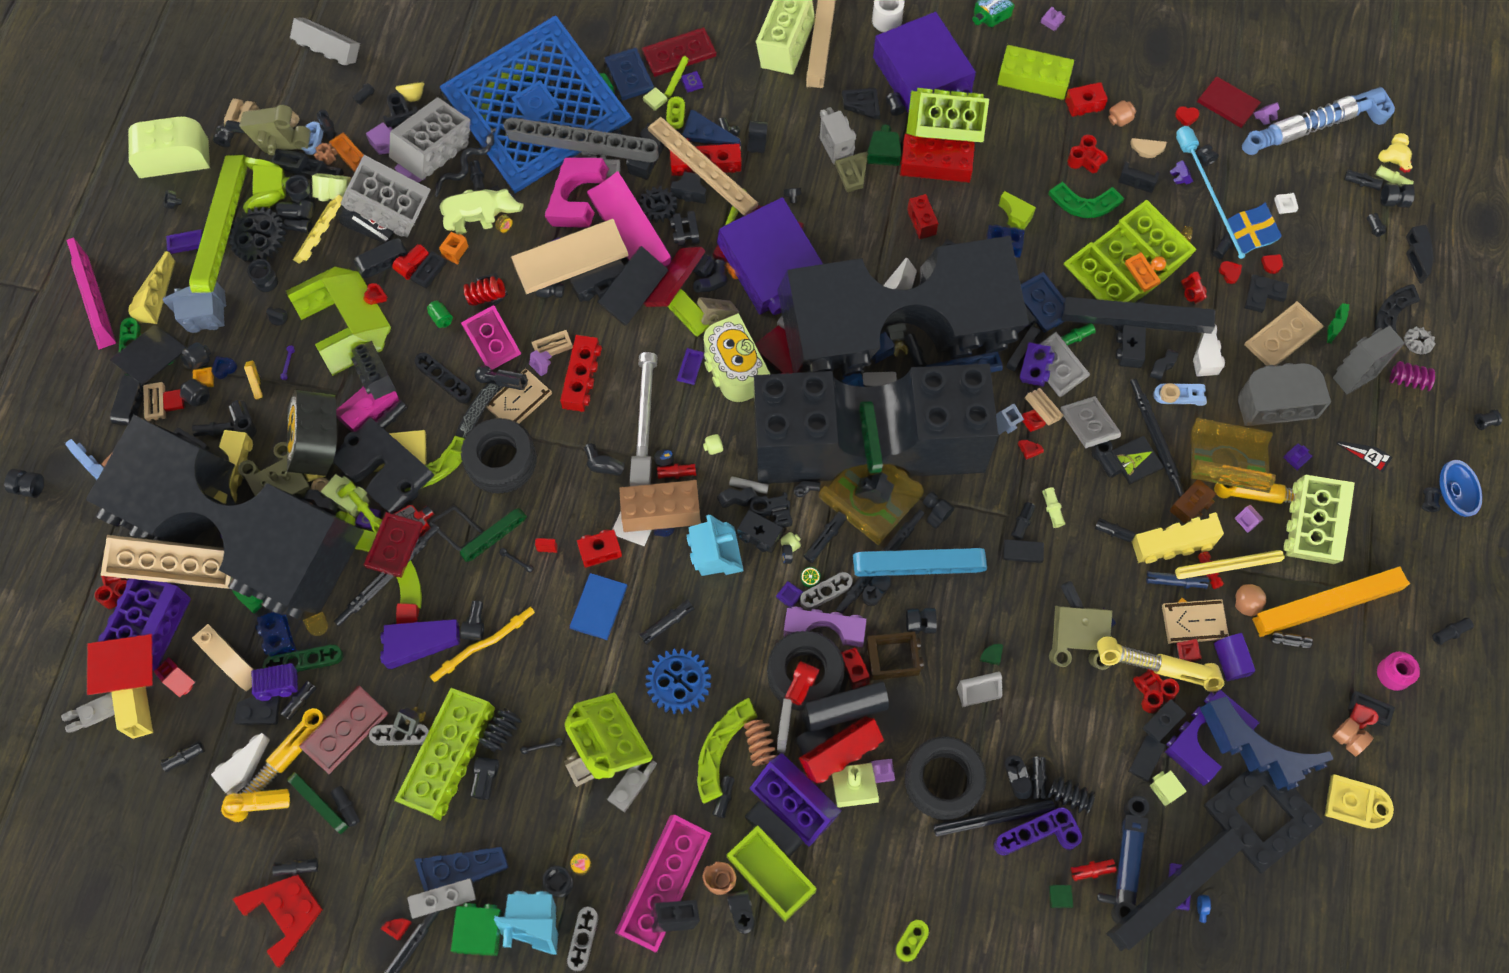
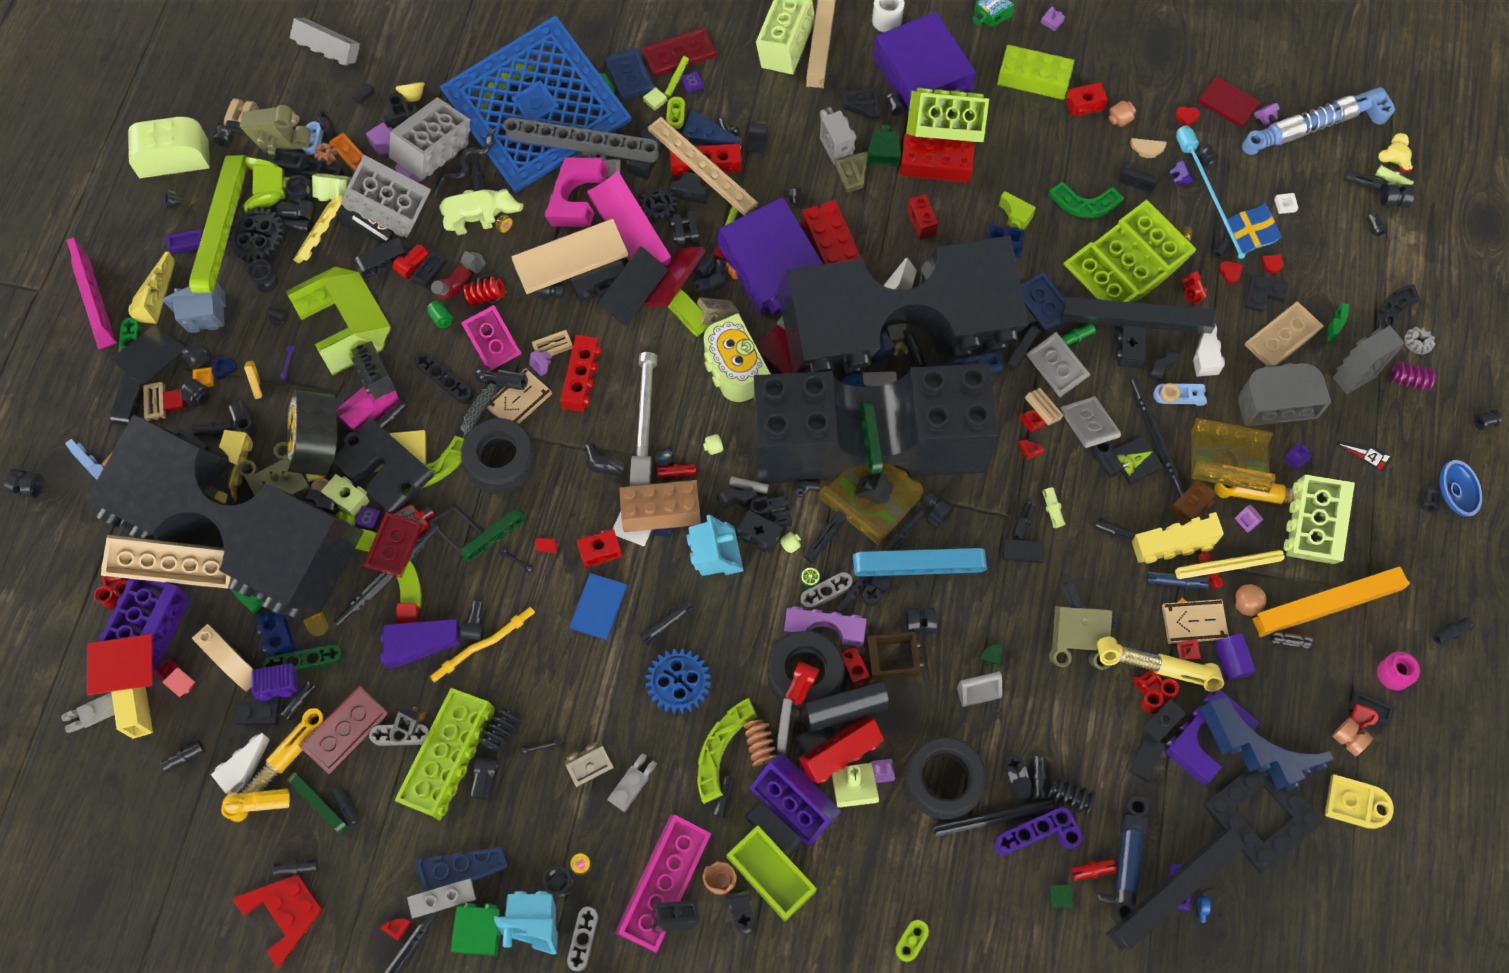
(348, 490): lime piece -> none
(374, 294): red tile -> none
(454, 247): orange brick -> none
(455, 282): none -> piece
(605, 736): lime plate -> none
(690, 366): dark purple tile -> none
(787, 554): black tile -> none
(789, 594): dark purple tile -> none
(829, 233): none -> red piece
(1008, 419): sand blue brick -> none
(1031, 364): dark purple brick -> none
(1086, 155): red piece -> none
(1144, 272): orange plate -> none
(1167, 787): yellowish green brick -> none
(1420, 252): black slope -> none

